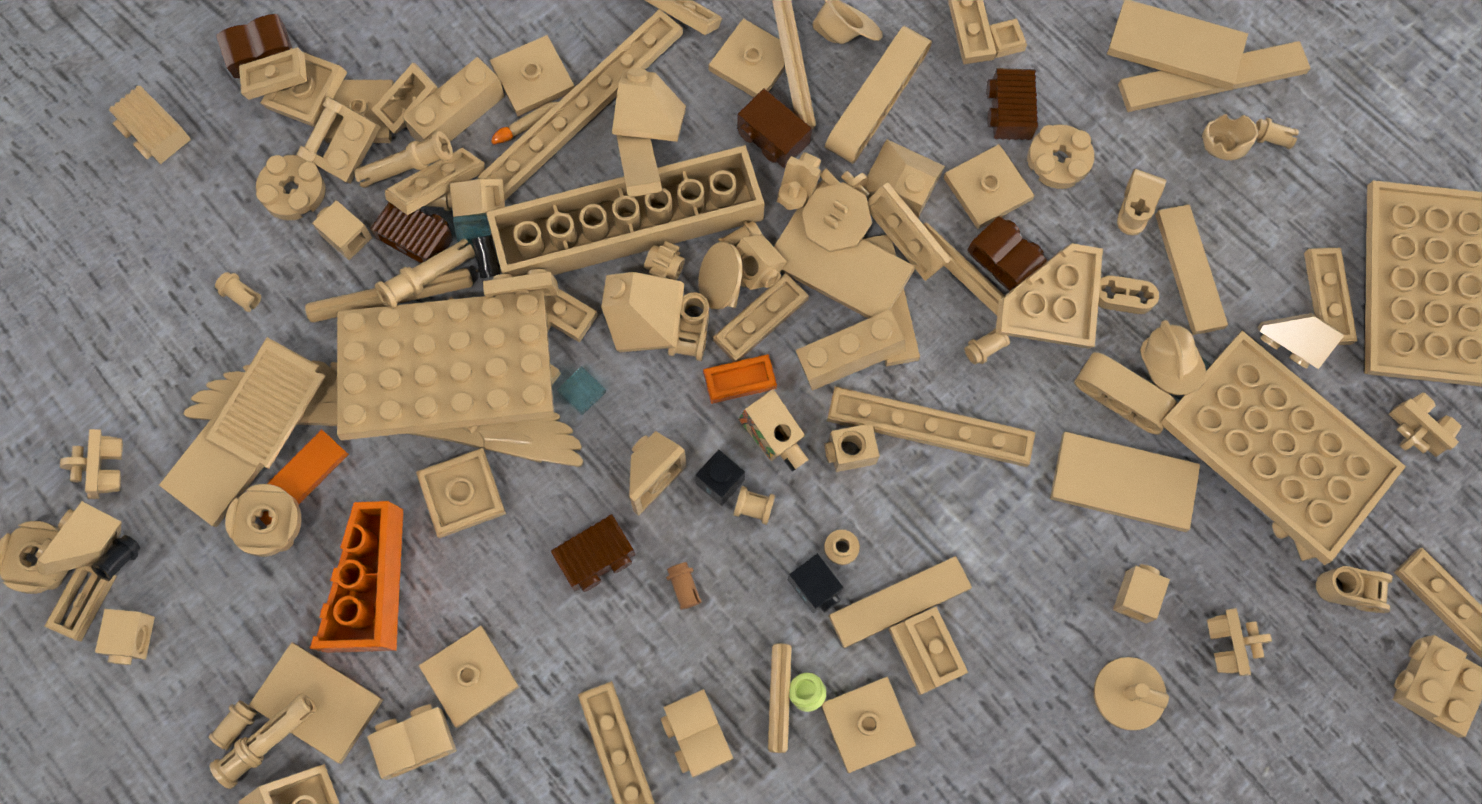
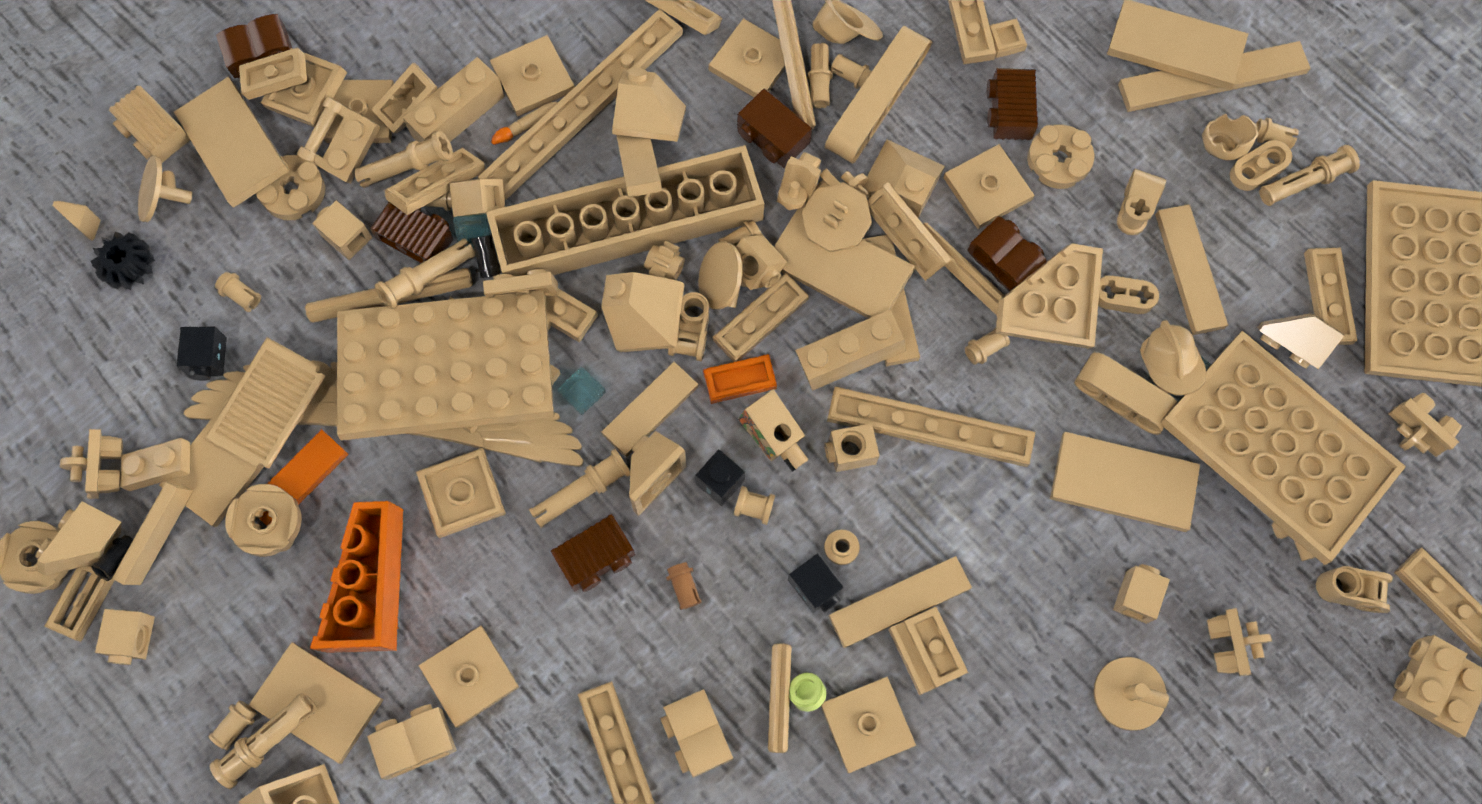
(80, 217): none -> tan slope
(122, 260): none -> black gear
(152, 189): none -> tan shield
(152, 534): none -> tan tile
(155, 464): none -> tan plate
(201, 352): none -> black brick
(231, 142): none -> tan tile
(595, 479): none -> tan pin
(650, 408): none -> tan tile
(819, 76): none -> tan axle
(850, 70): none -> tan pin
(1259, 167): none -> tan plate
(1322, 171): none -> tan pin

